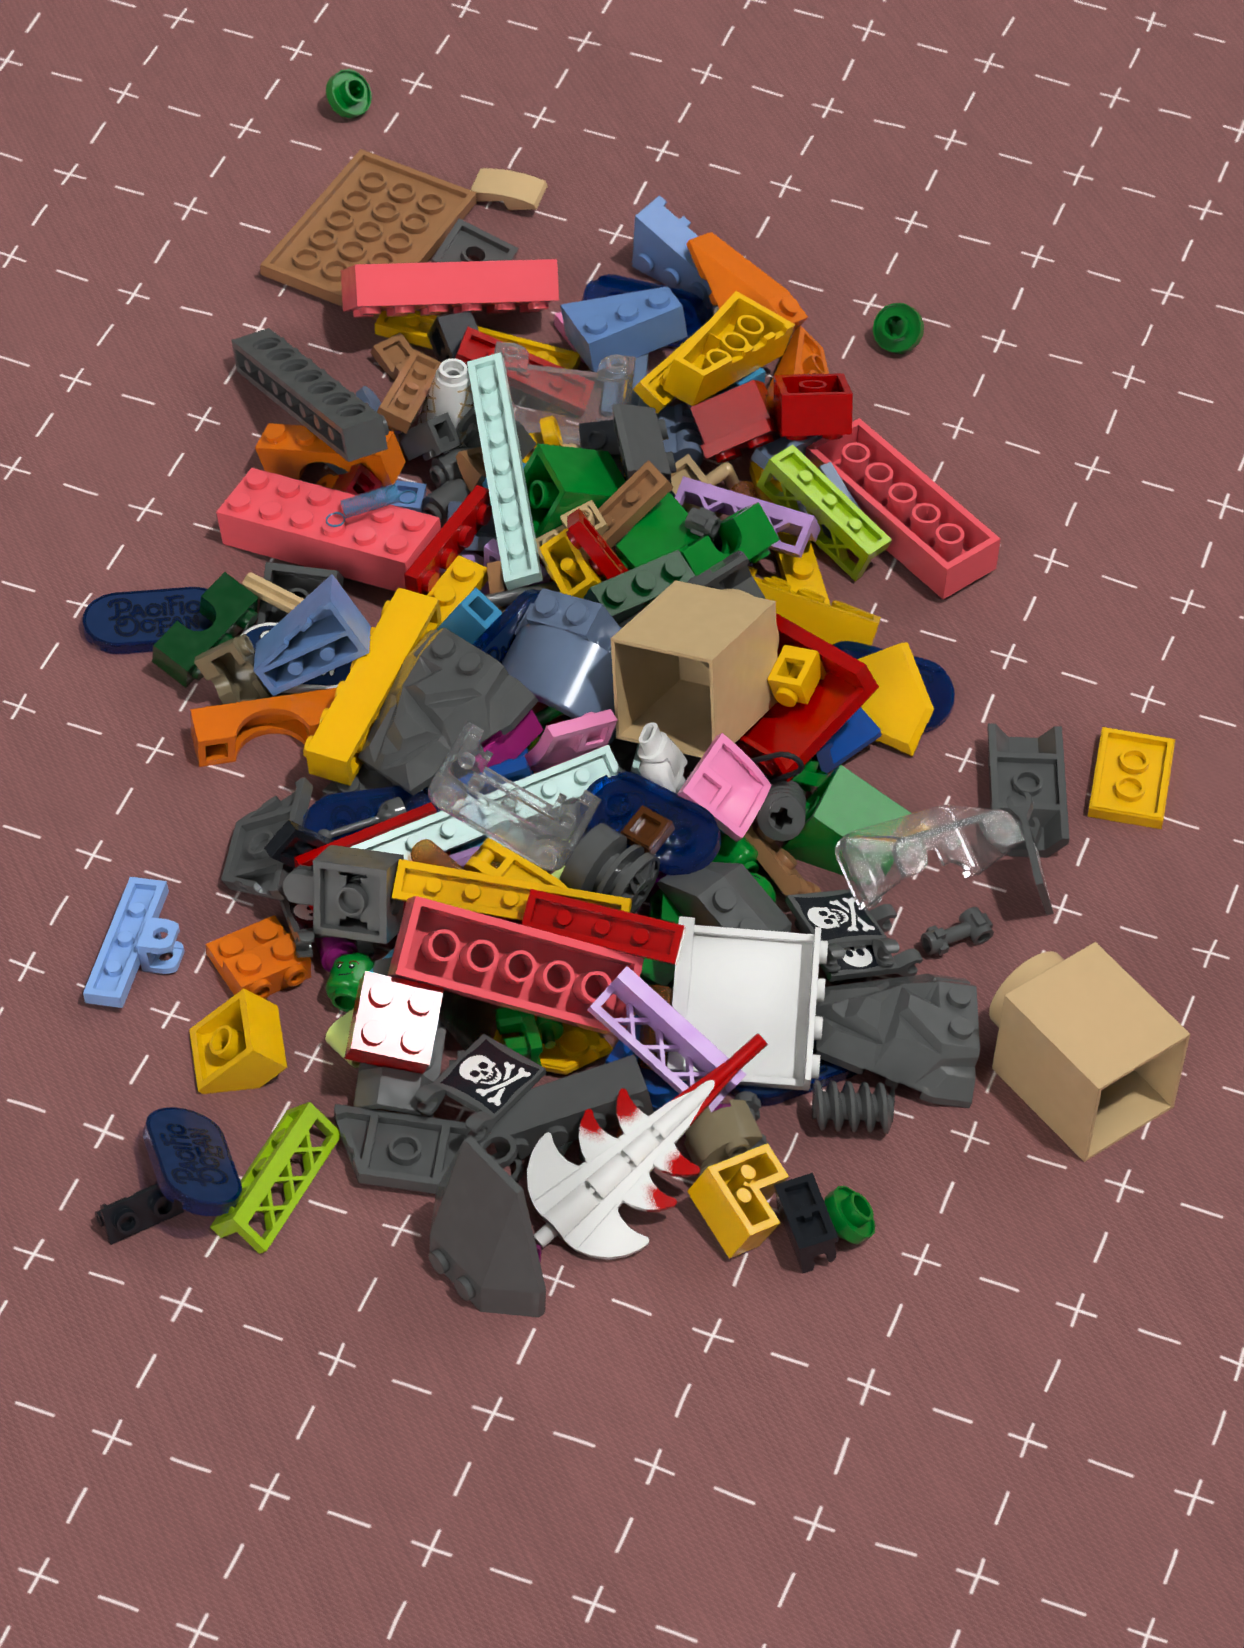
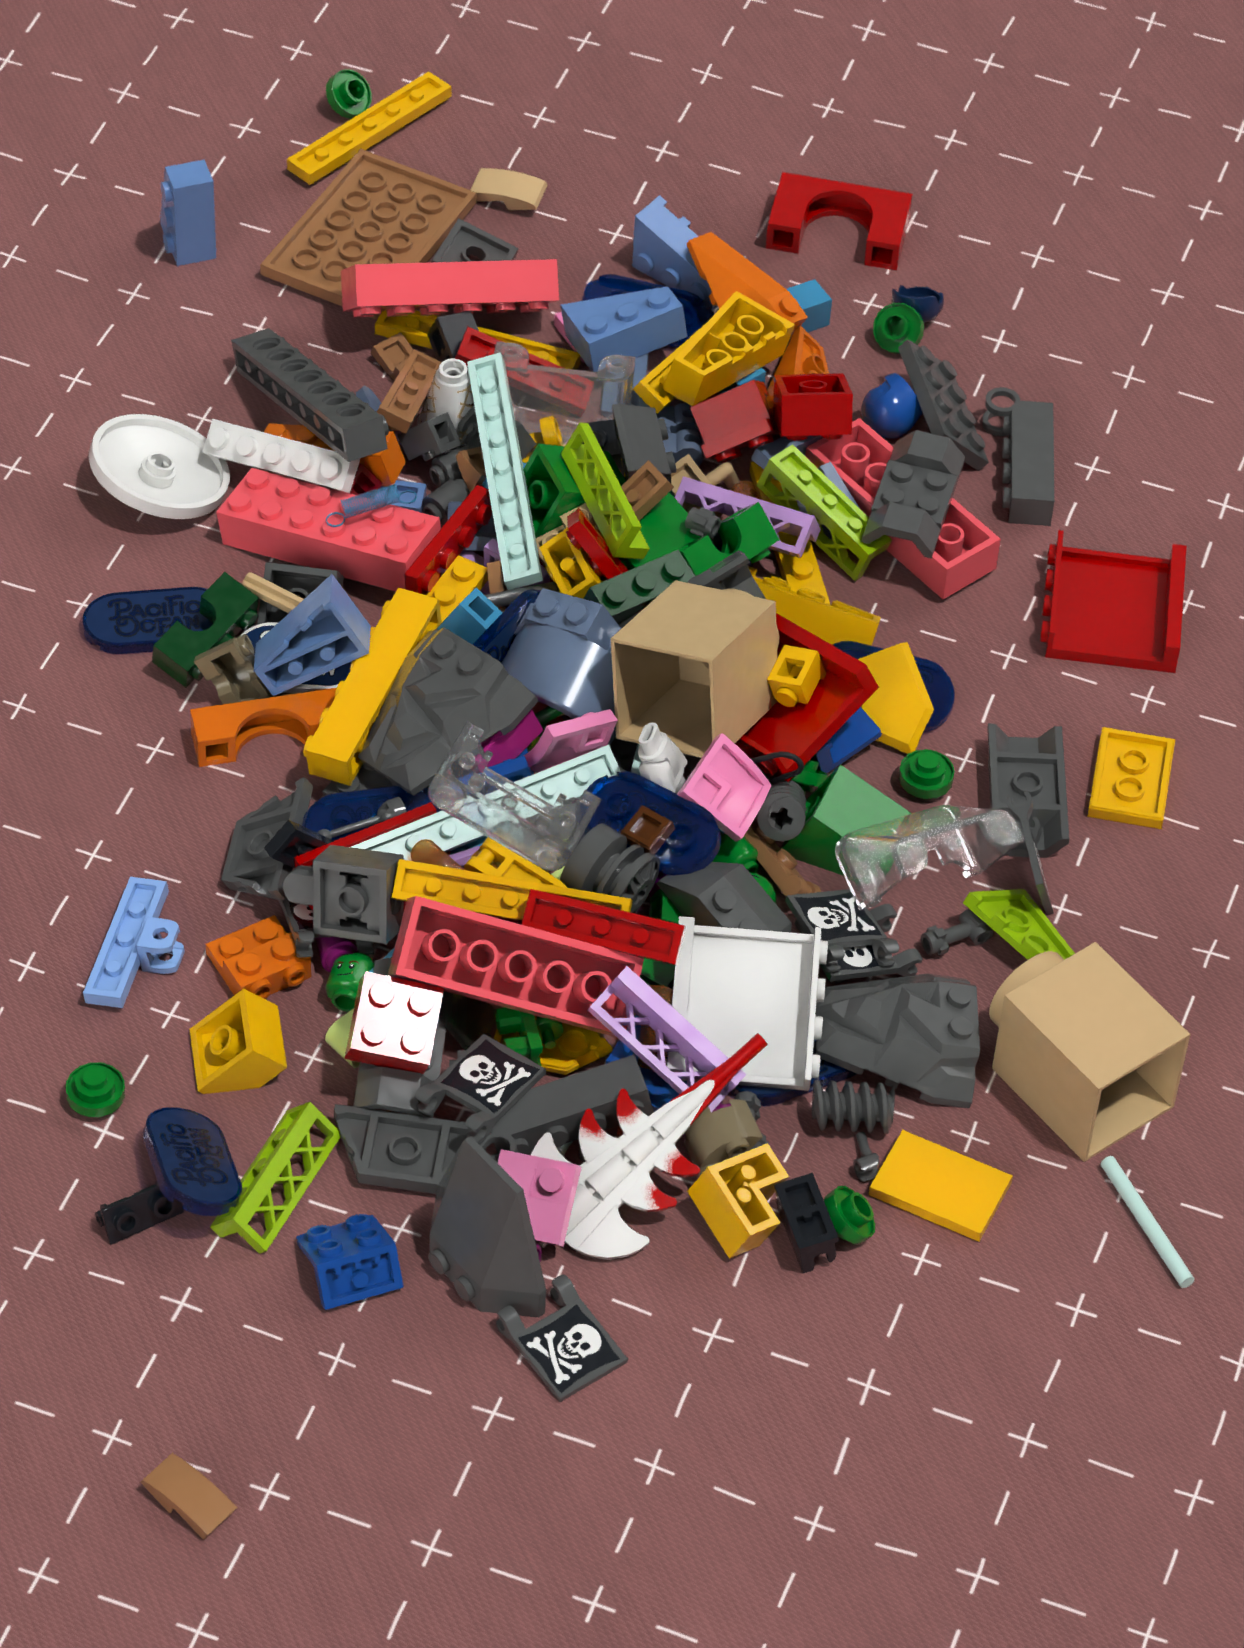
(95, 1089): none -> green plate
(158, 466): none -> white dish
(188, 212): none -> medium blue wedge
(190, 1493): none -> medium nougat slope
(280, 455): none -> white plate
(352, 1260): none -> blue bracket
(369, 127): none -> yellow plate
(548, 1192): none -> bright pink plate
(565, 1347): none -> flag
(604, 494): none -> lime fence
(808, 198): none -> red arch
(814, 302): none -> dark azure brick
(866, 1165): none -> dark grey hand
(891, 407): none -> blue helmet
(916, 490): none -> dark grey piece
(923, 299): none -> dark blue hair
(926, 774): none -> green plate
(940, 1185): none -> yellow tile
(943, 401): none -> dark grey plate
(1018, 921): none -> lime wing
(1029, 457): none -> dark grey hinge
(1114, 607): none -> red panel
(1147, 1222): none -> light aqua bar

